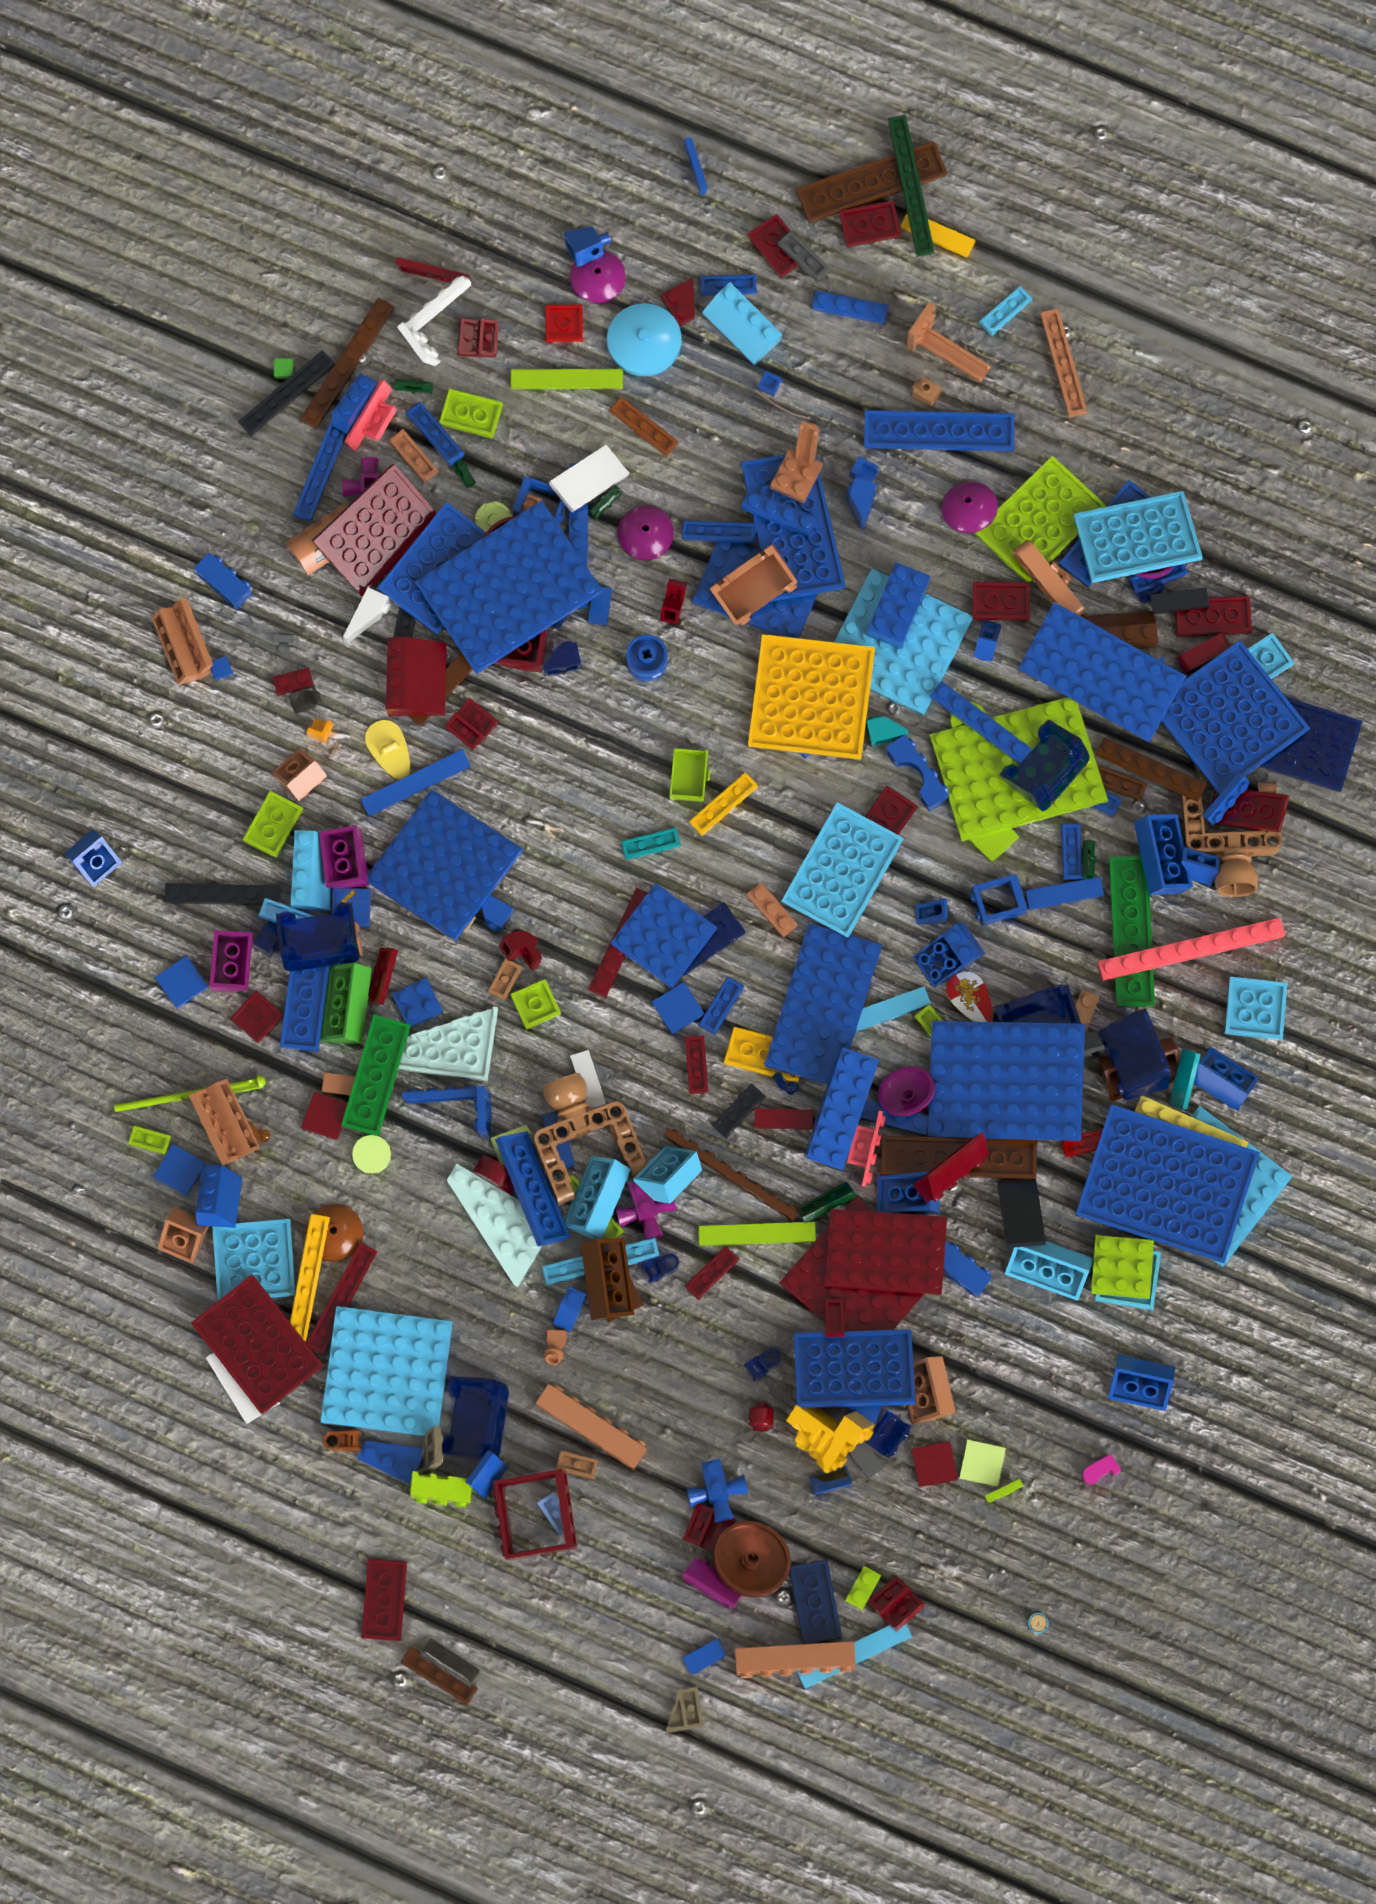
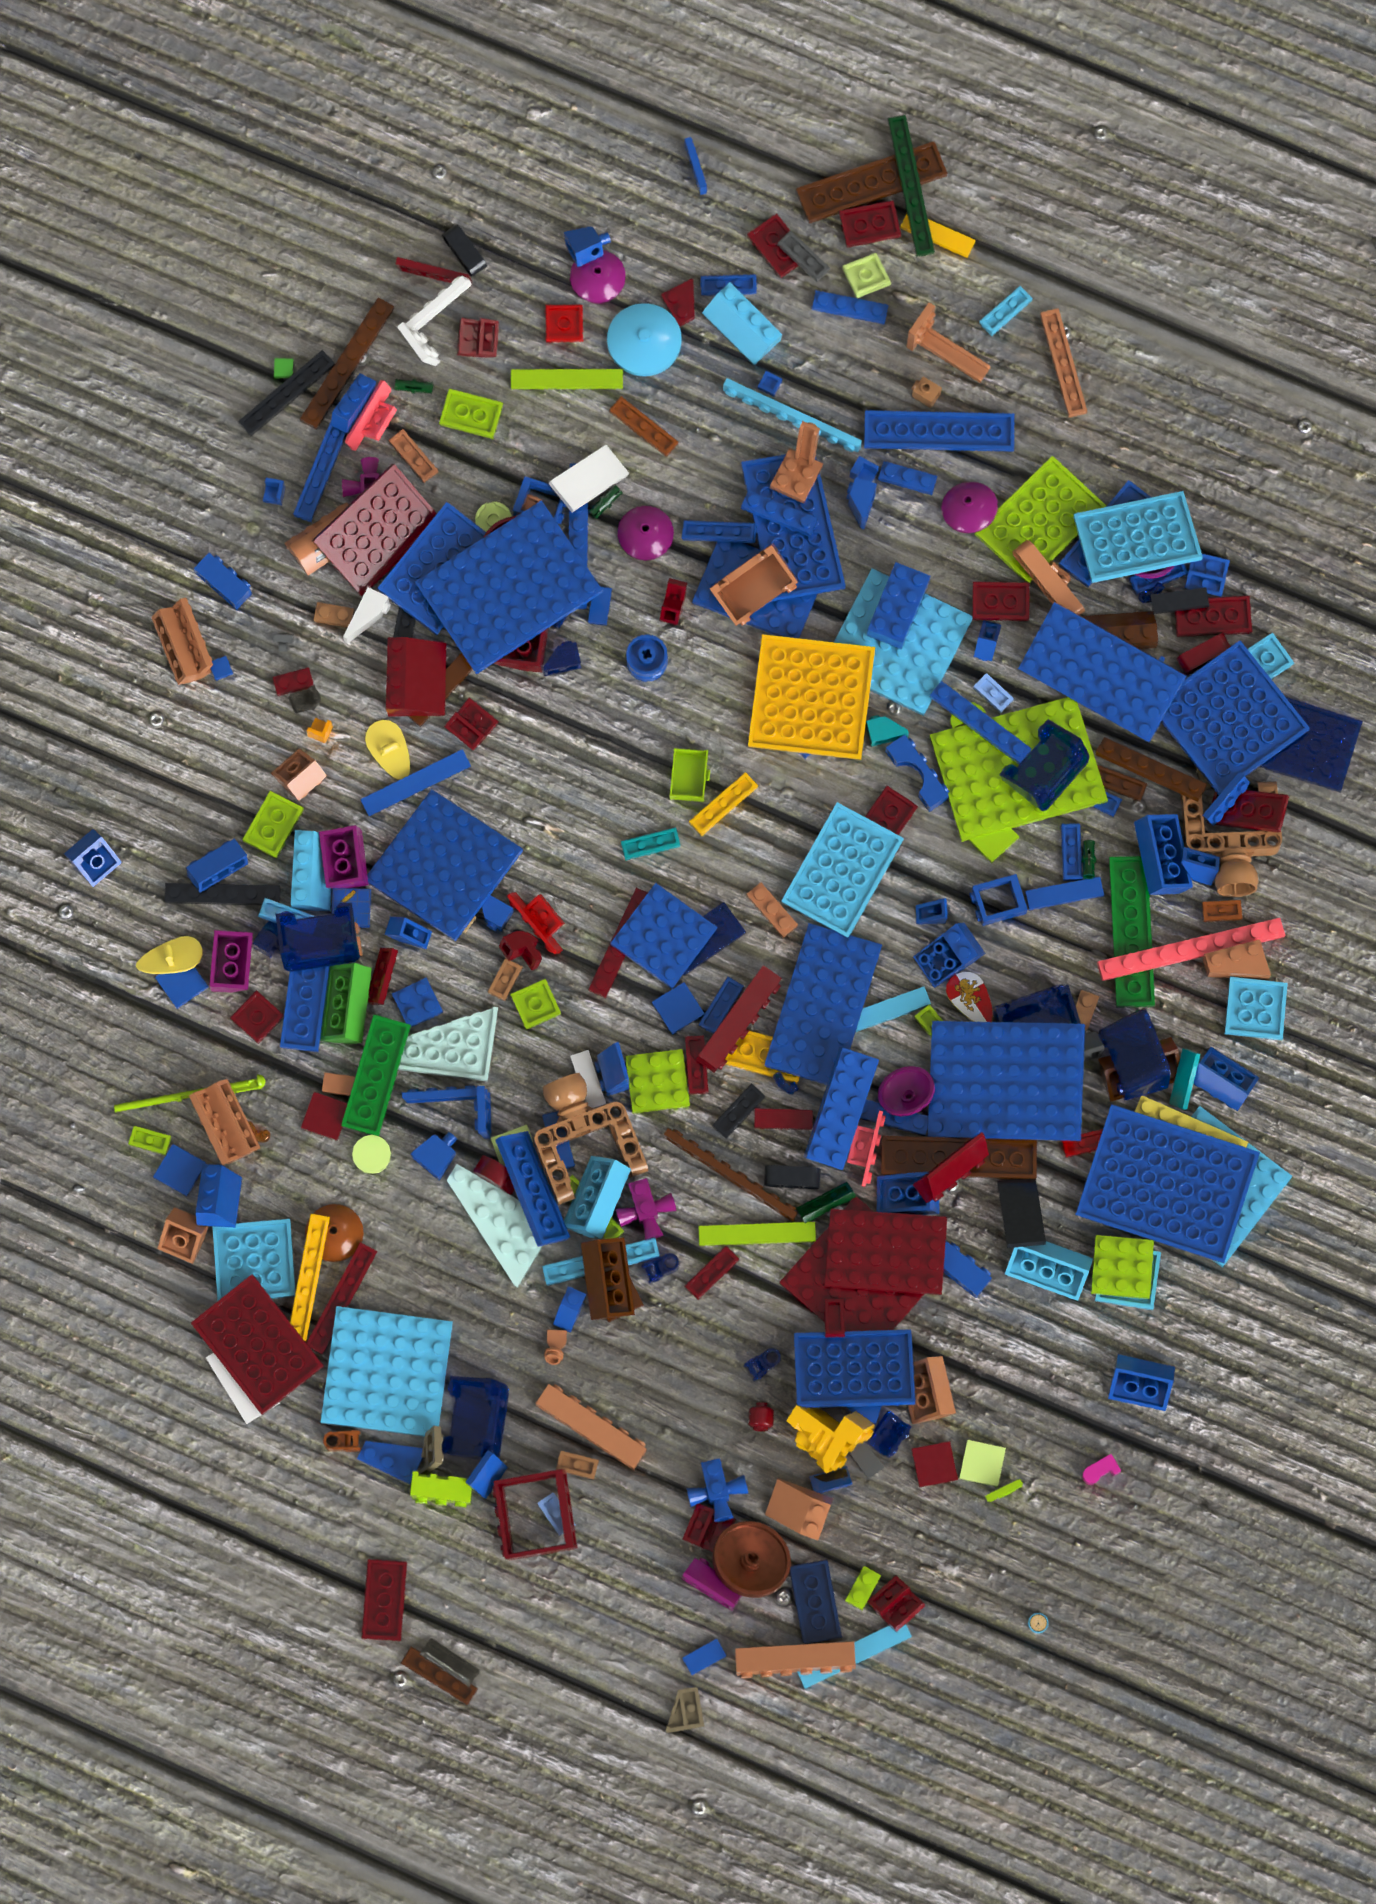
(172, 957): none -> light yellow shield
(216, 865): none -> blue brick
(274, 491): none -> blue panel
(333, 614): none -> medium nougat plate
(408, 932): none -> blue slope
(435, 433): blue tile -> none
(435, 1154): none -> blue torso
(462, 470): dark green pin -> none
(464, 250): none -> black beam
(540, 917): none -> red bracket
(612, 1070): none -> blue slope
(657, 1081): none -> lime plate
(668, 1173): medium azure slope -> none
(738, 1019): none -> dark red brick
(785, 413): none -> medium azure plate
(792, 1177): none -> black beam
(799, 1508): none -> nougat slope
(866, 275): none -> yellowish green tile
(907, 478): none -> blue plate
(993, 693): none -> light blue plate
(1208, 573): none -> blue slope
(1222, 911): none -> dark orange plate
(1238, 961): none -> nougat wedge

